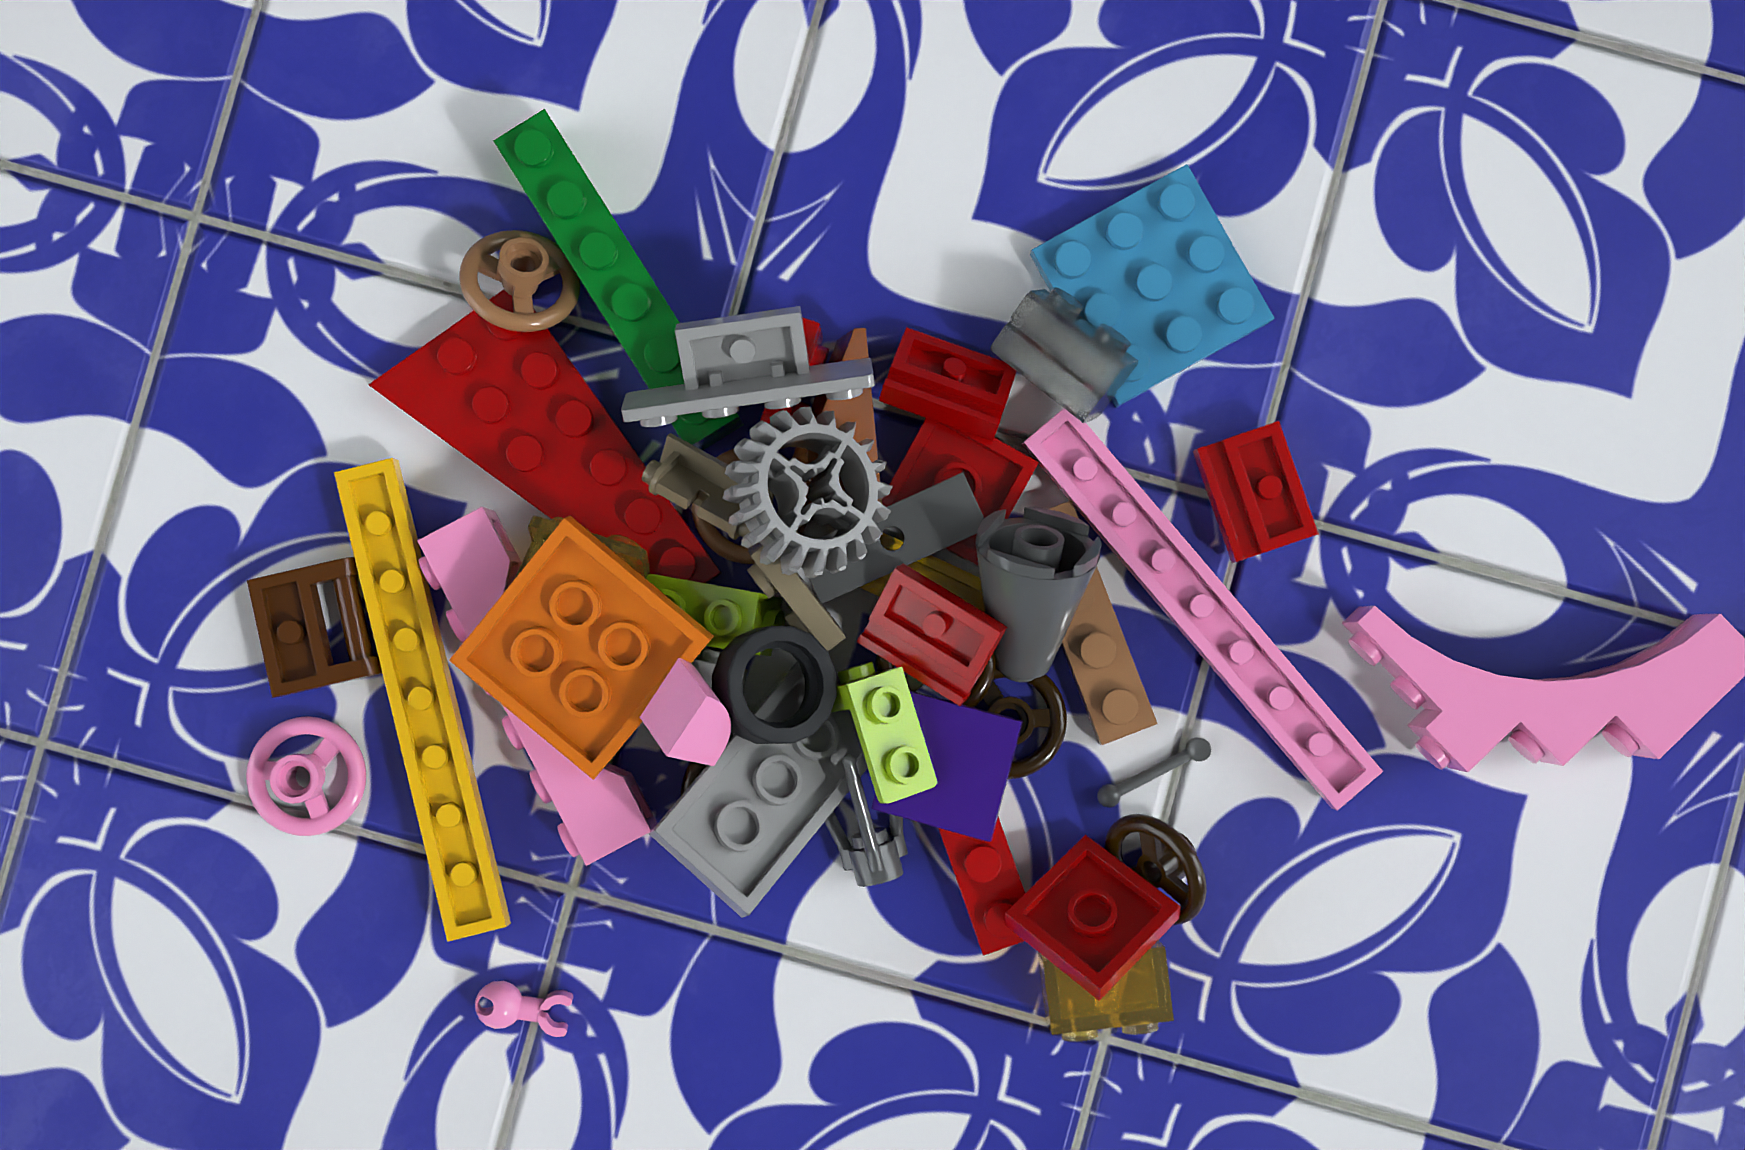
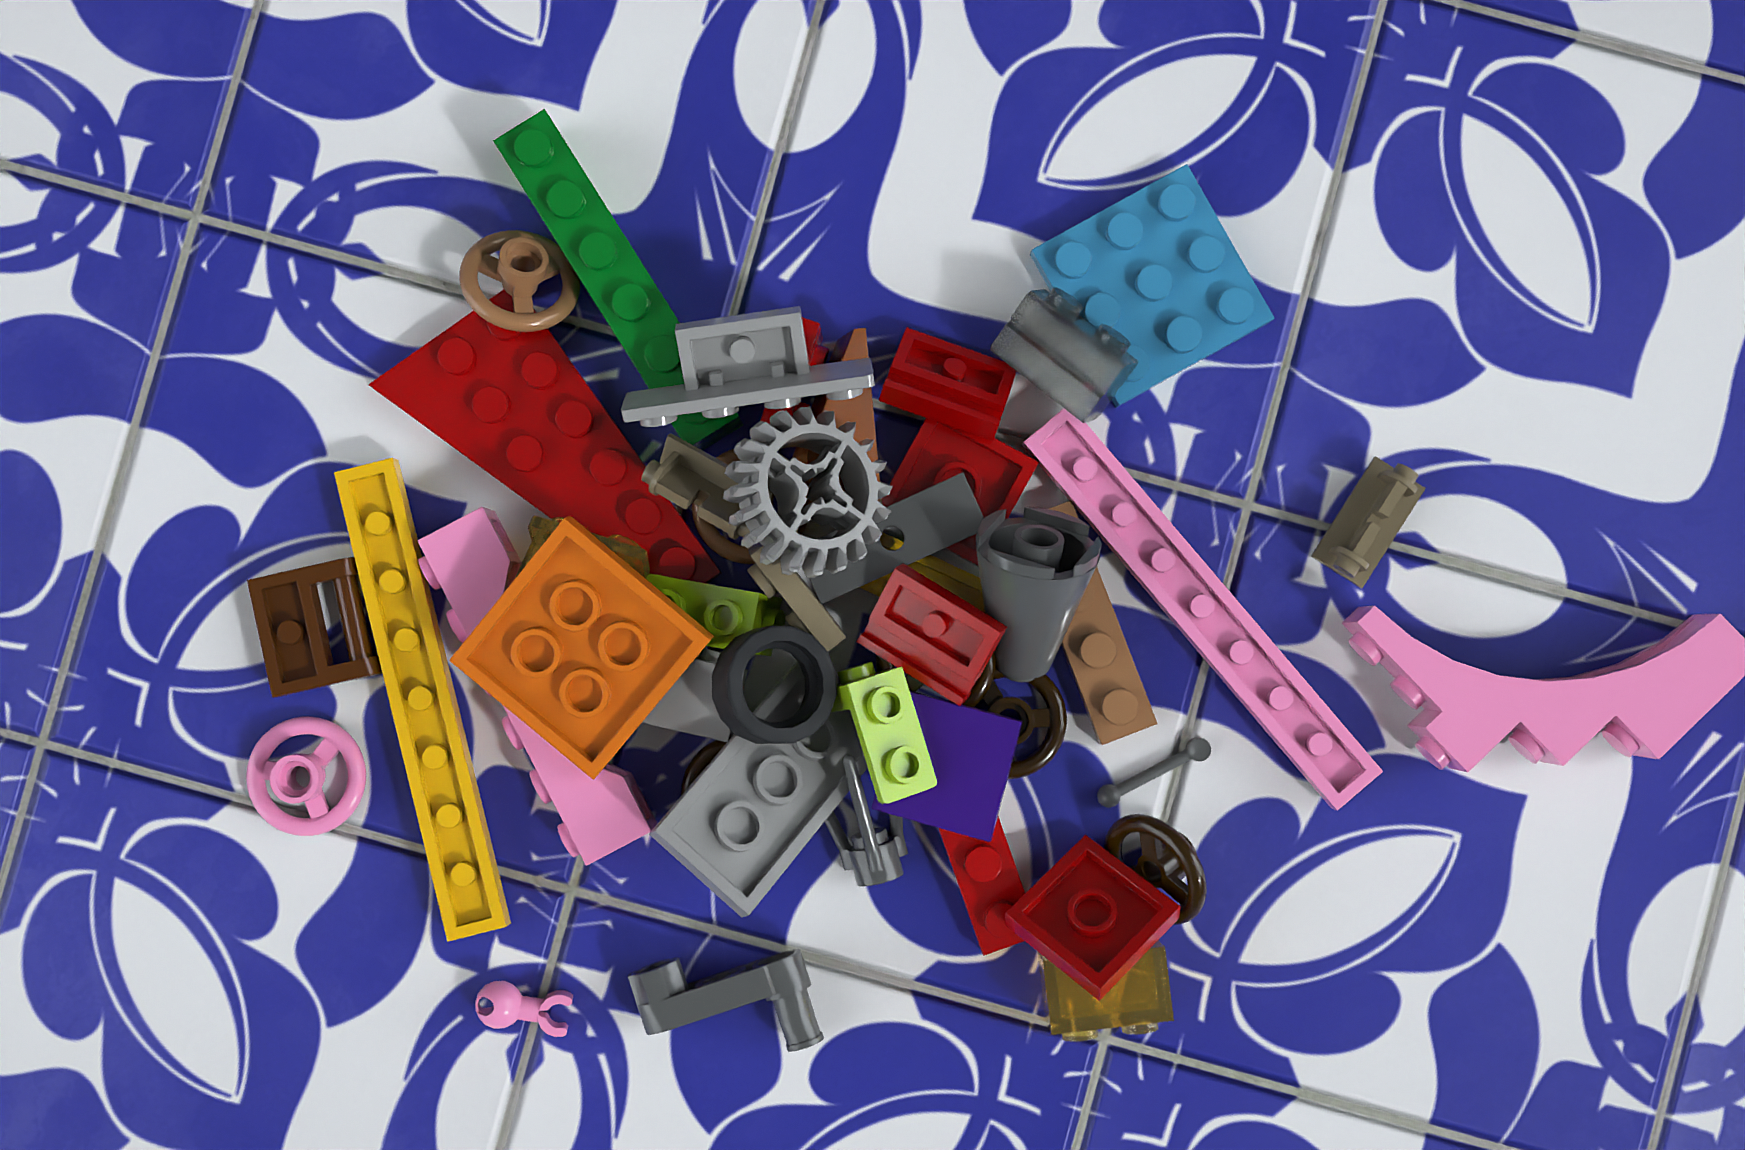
(671, 1002): none -> dark grey beam
(688, 717): bright pink brick -> none
(1255, 492): red plate -> none
(1369, 521): none -> dark tan hinge

